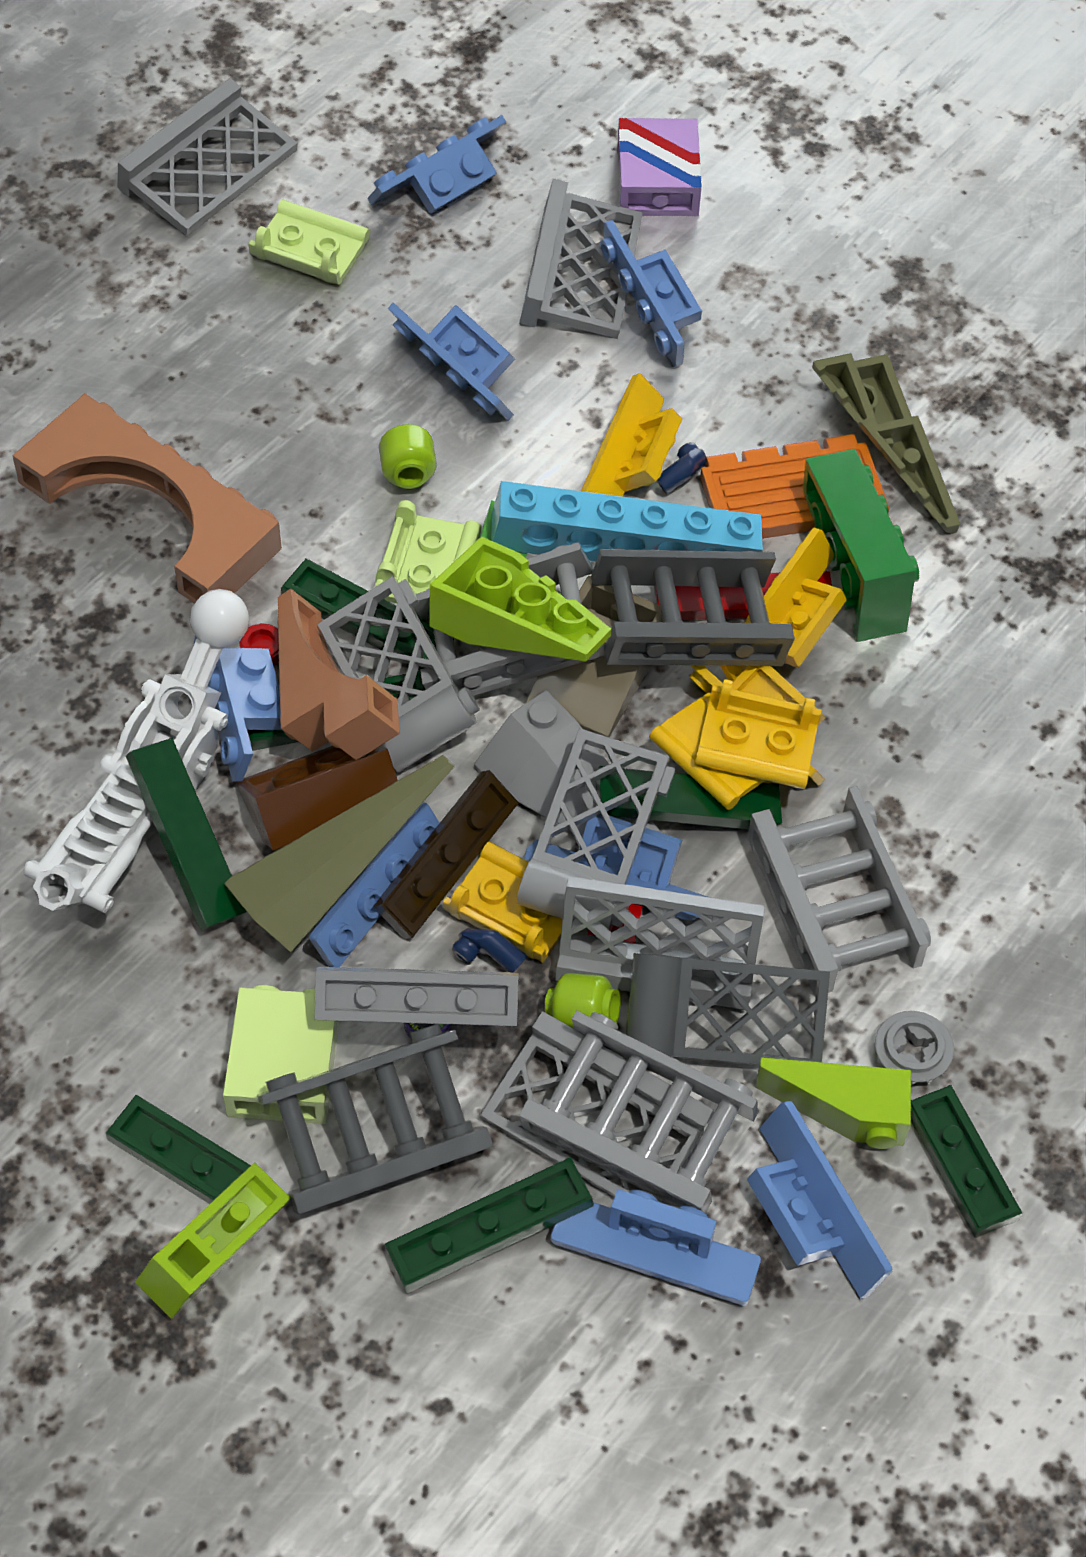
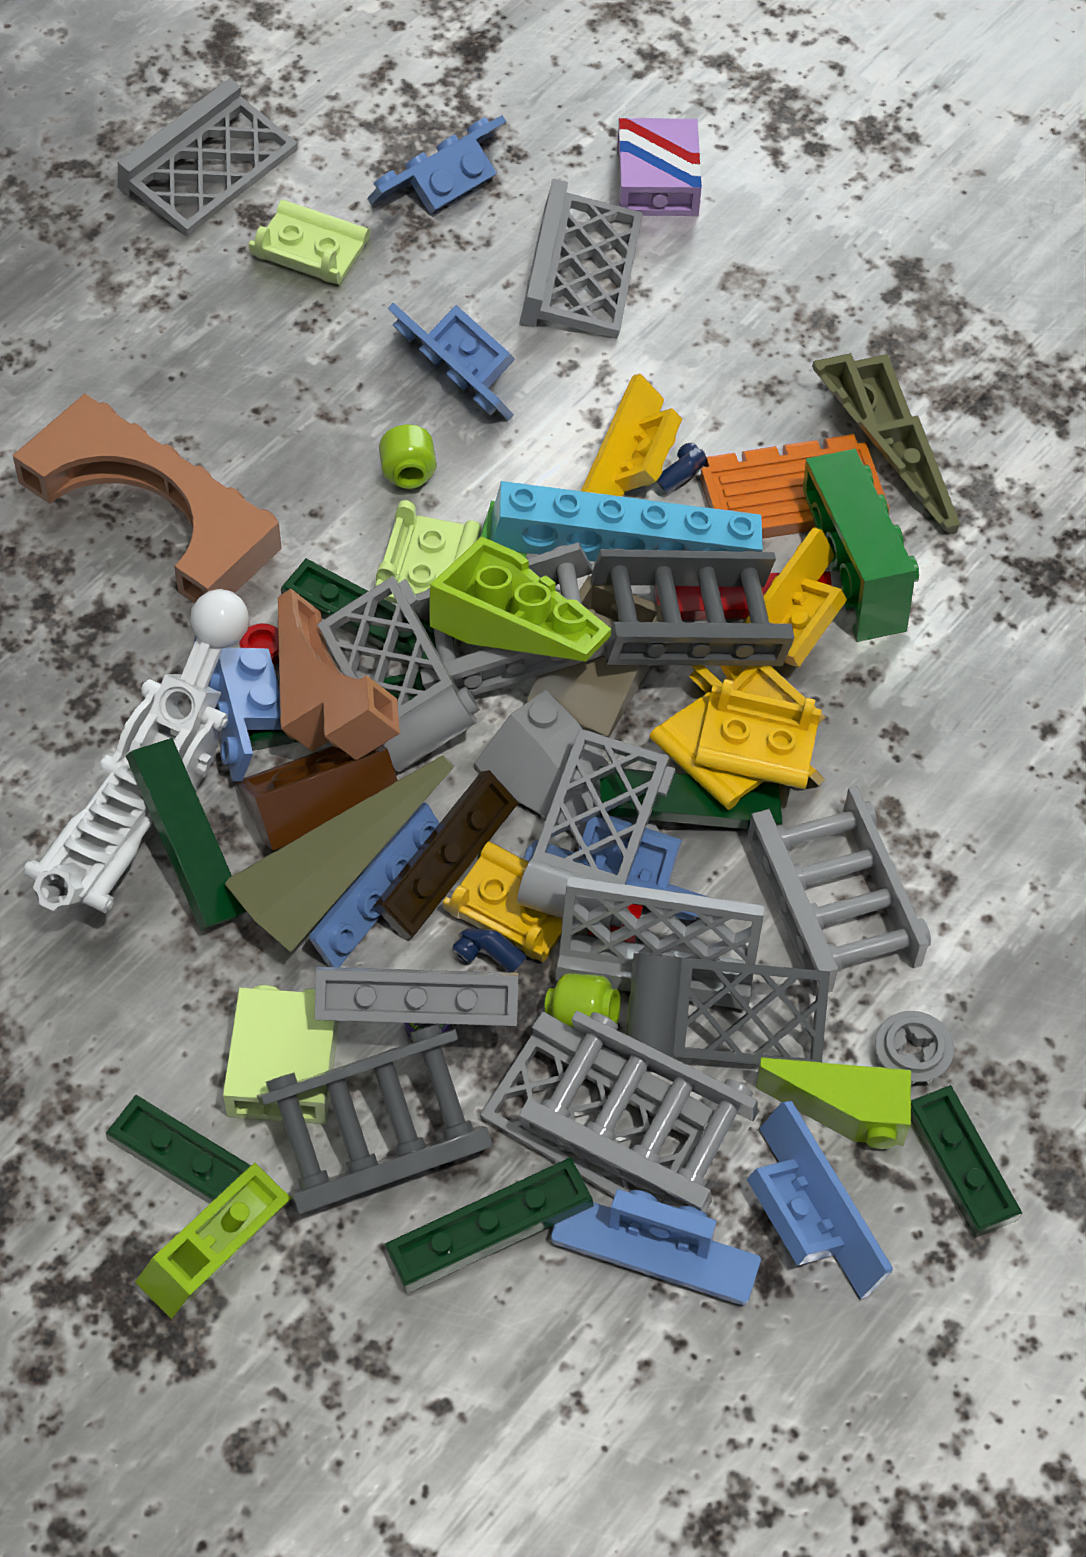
(658, 290): medium blue bracket -> none

